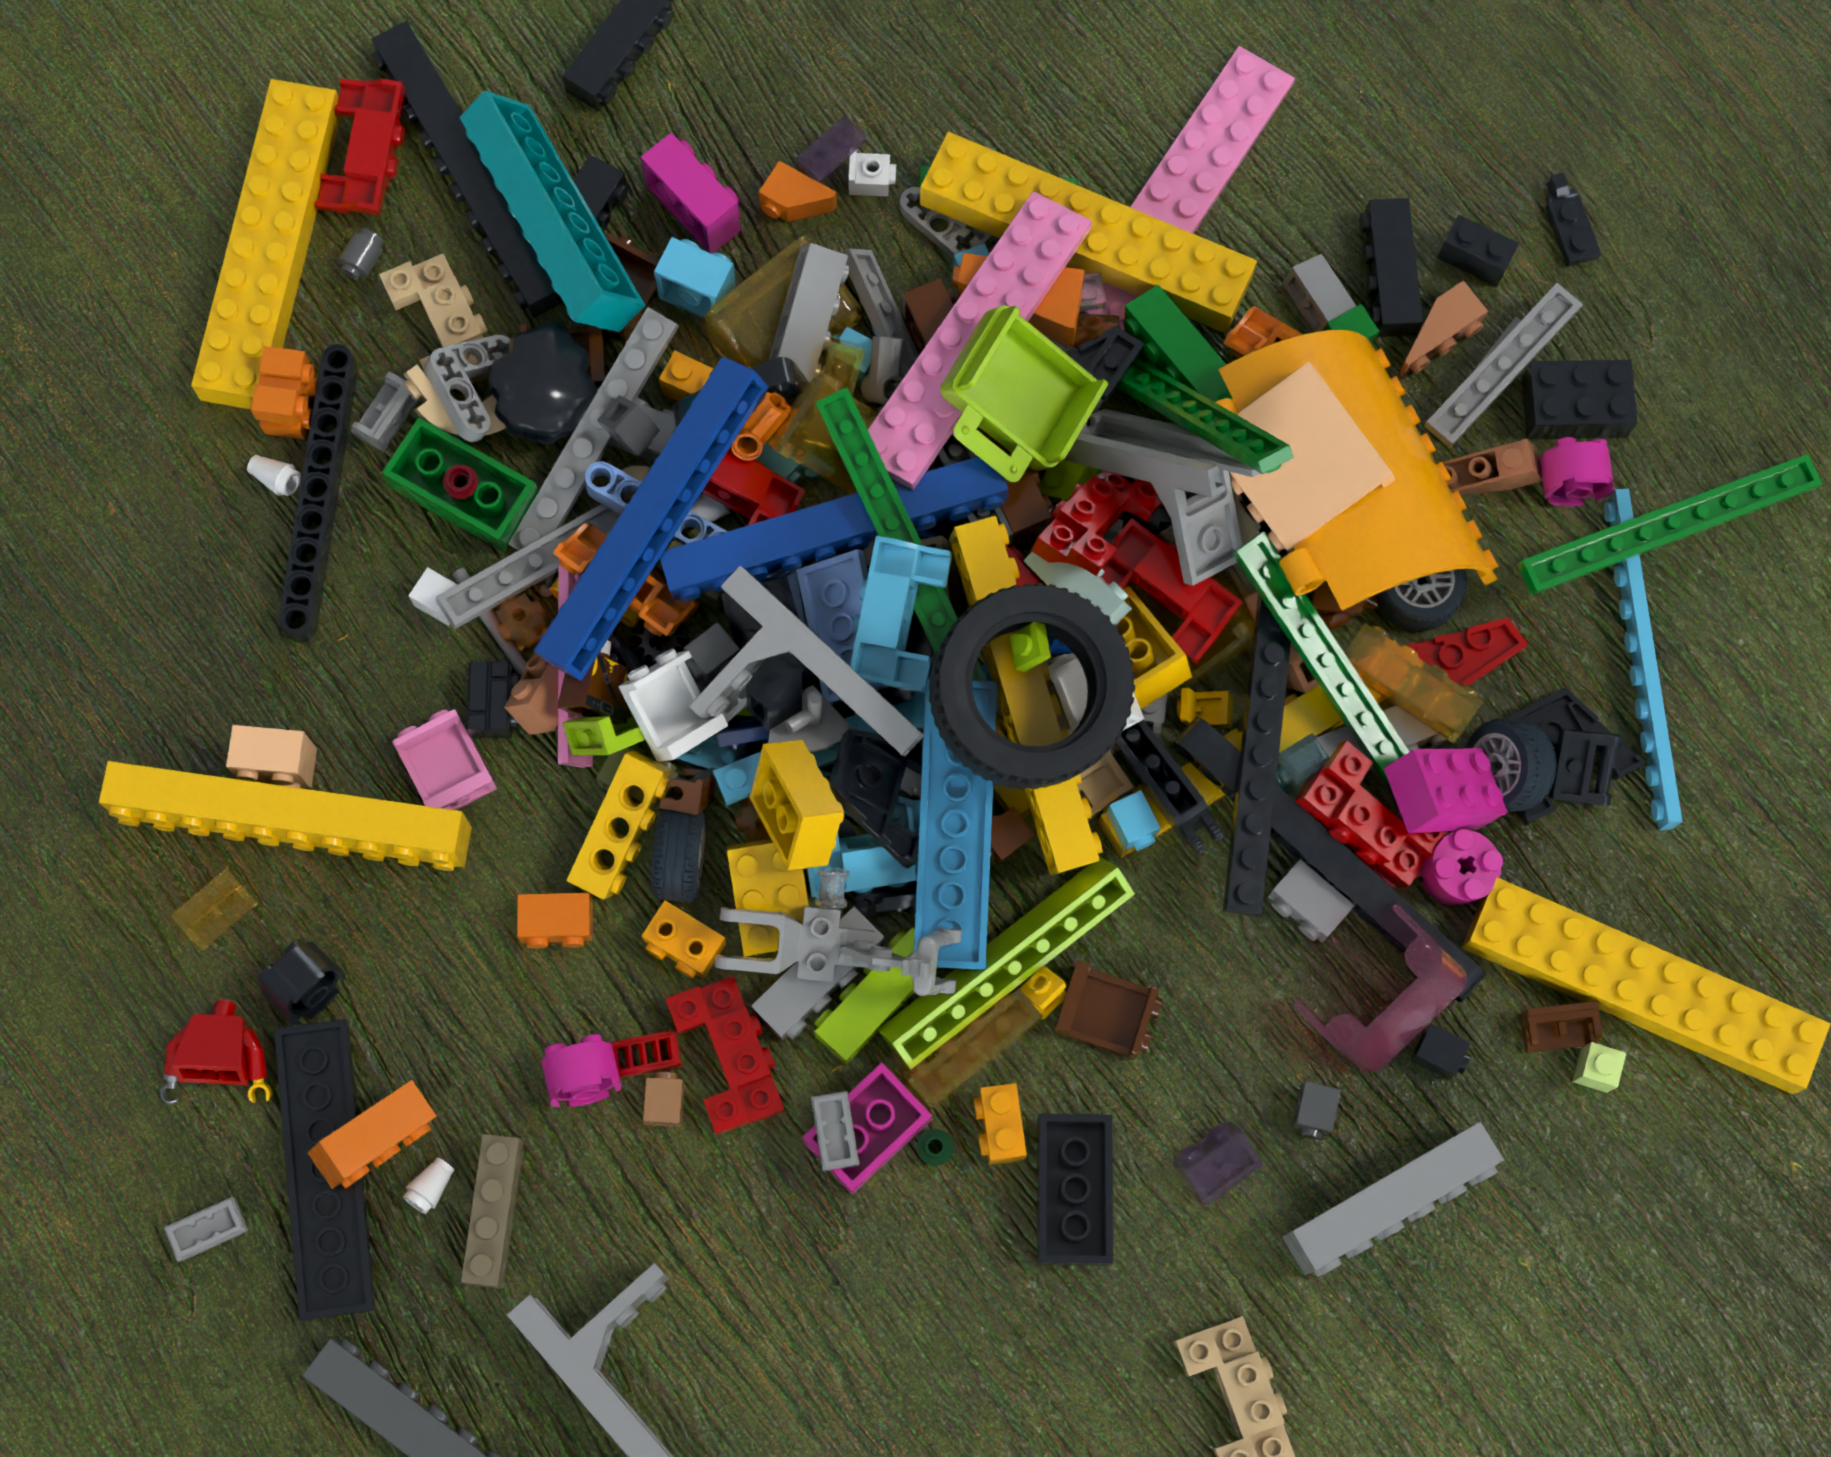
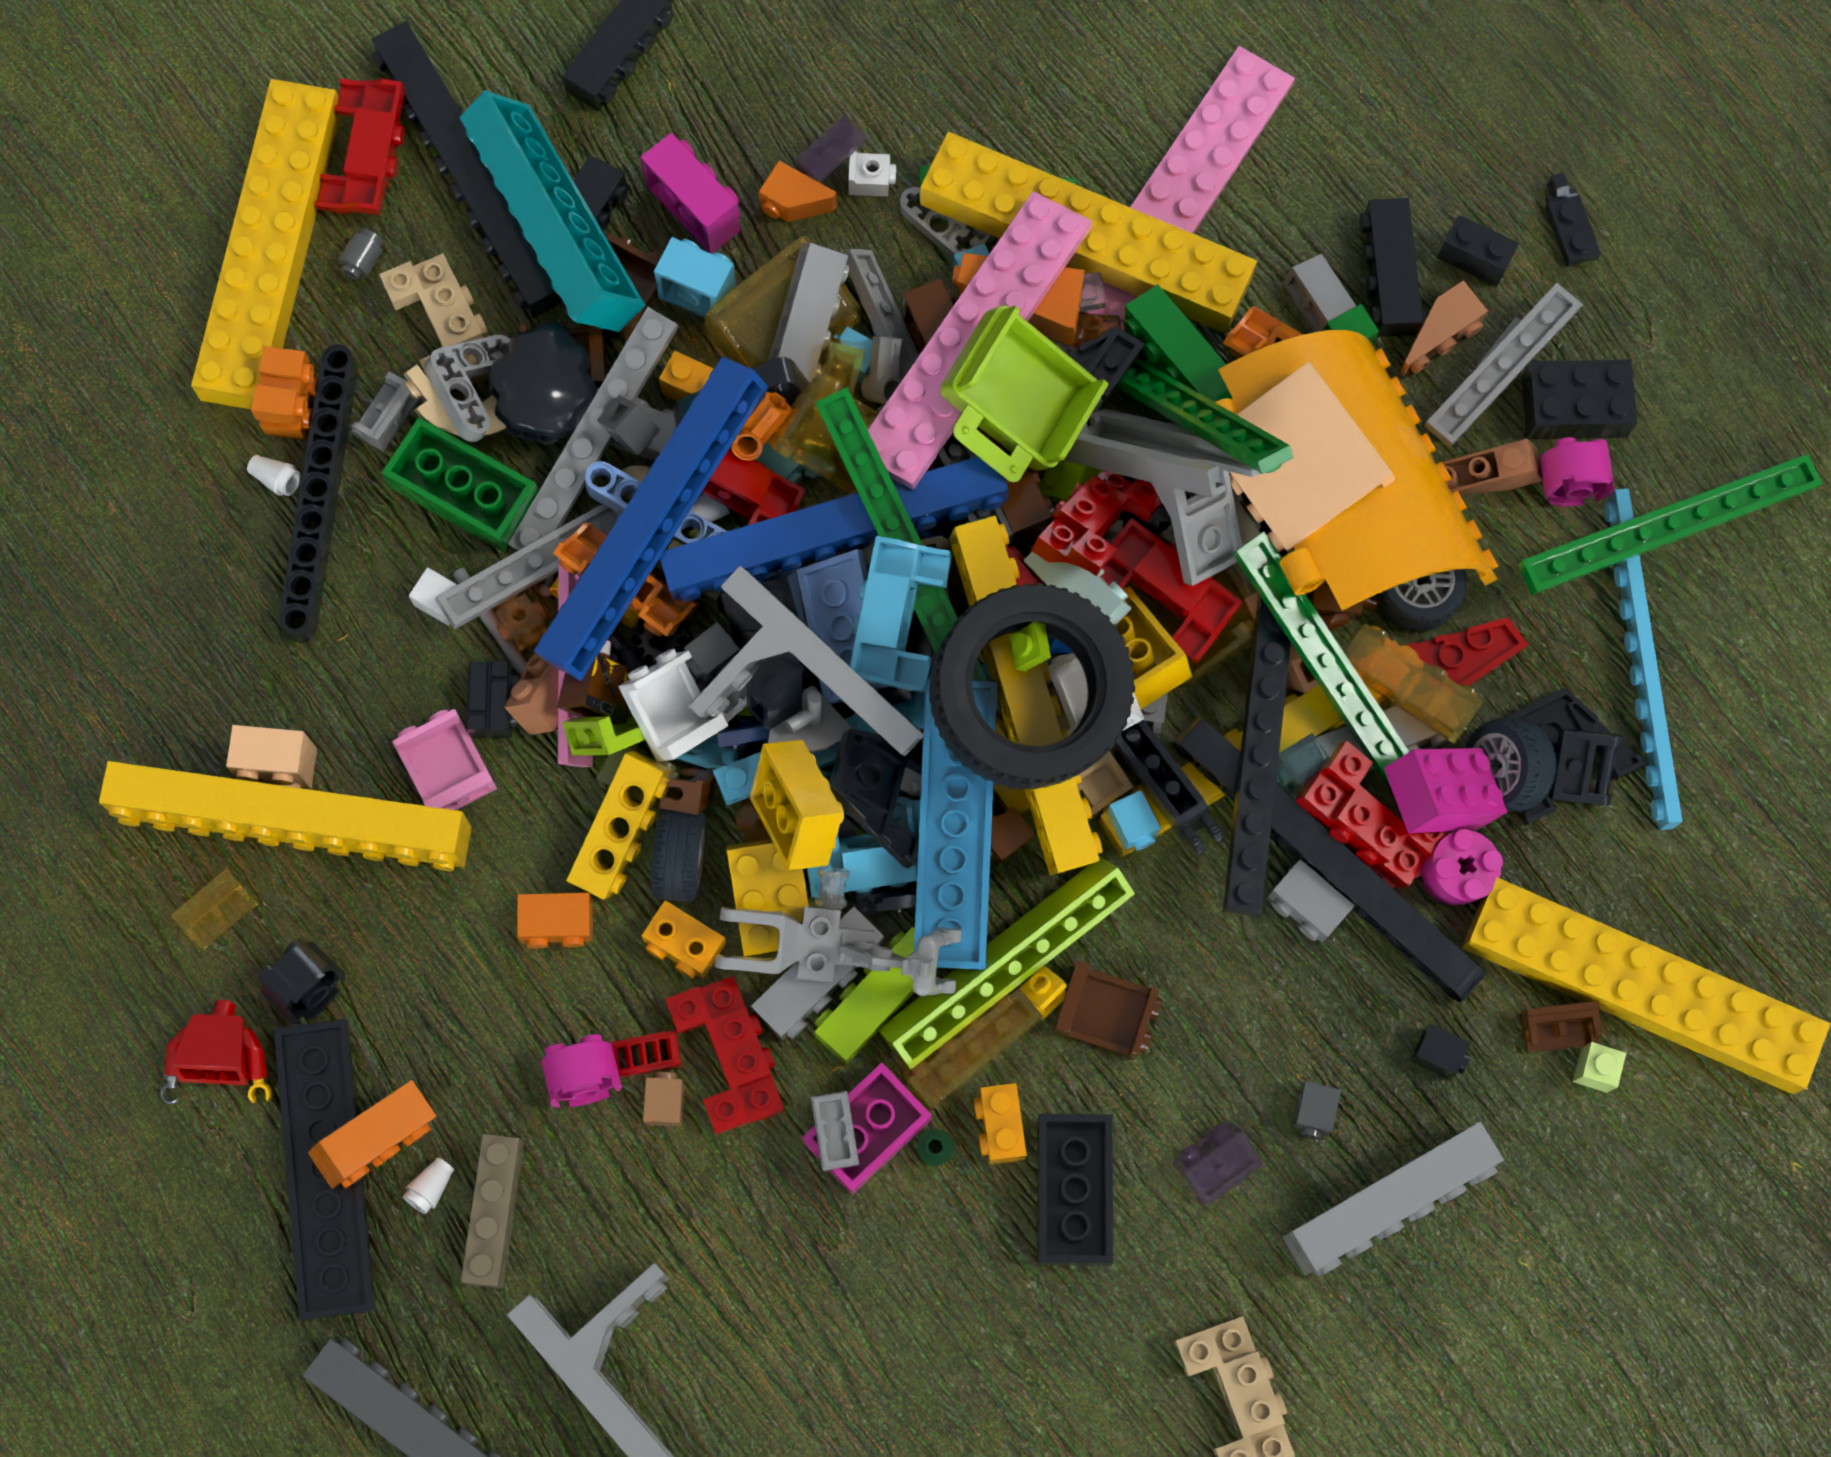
(206, 1229): light grey plate -> none
(460, 472): dark red plate -> none
(1212, 706): yellow bracket -> none
(1437, 985): clear pink windscreen -> none

